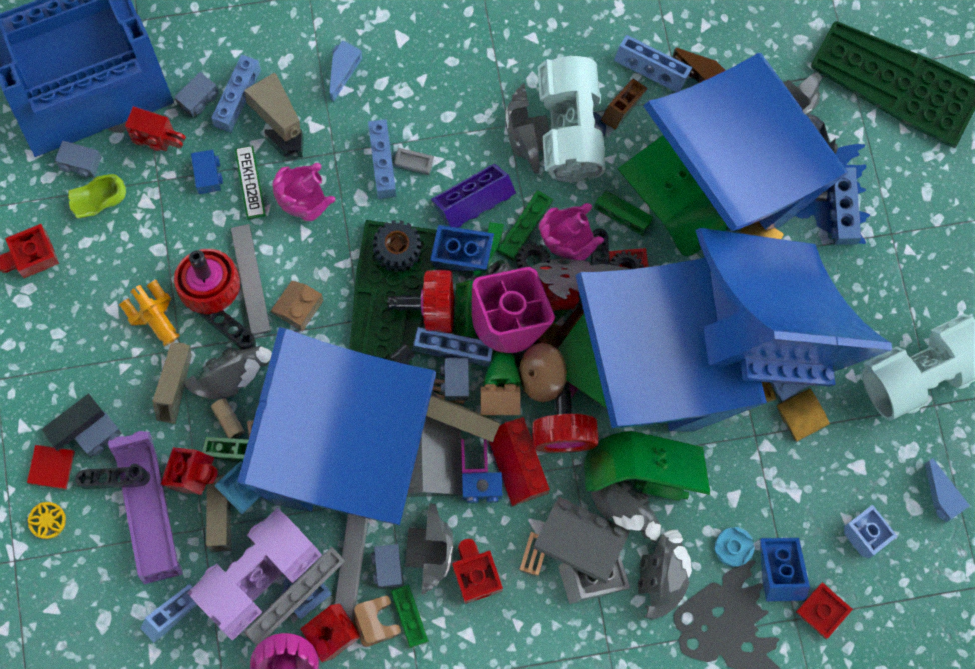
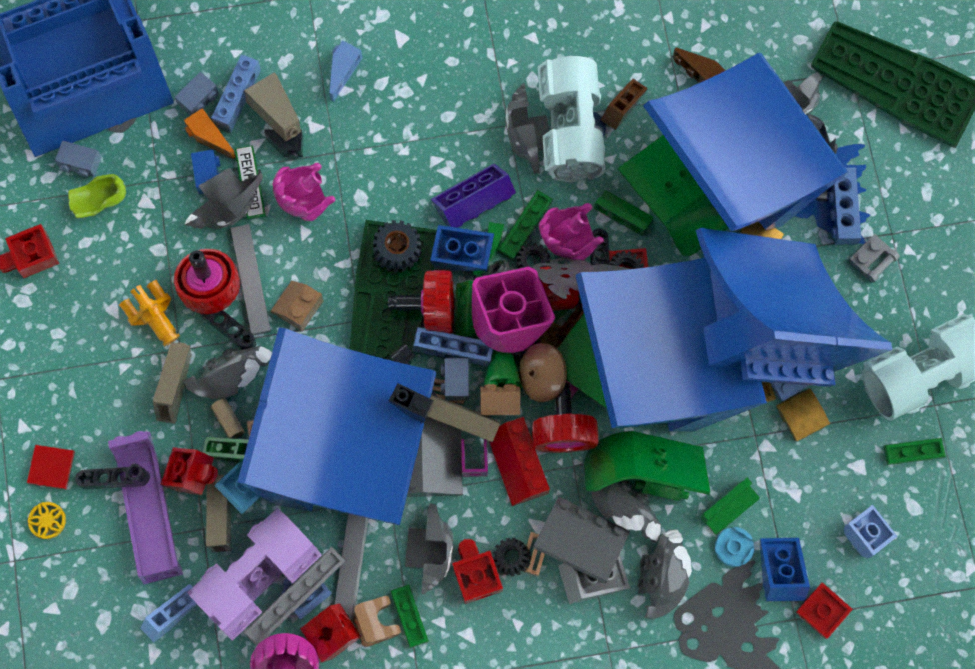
(73, 422): black tile -> none
(97, 436): sand blue brick -> none
(152, 130): red brick -> none
(206, 133): none -> orange slope
(227, 200): none -> dark grey animal
(382, 159): medium blue brick -> none
(387, 566): sand blue brick -> none
(411, 402): none -> black slope
(413, 161): light grey tile -> none
(482, 486): blue piece -> none
(520, 564): none -> black tyre
(652, 64): medium blue brick -> none
(730, 507): none -> green panel
(869, 253): none -> light grey plate
(914, 451): none -> green tile
(944, 494): medium blue slope -> none

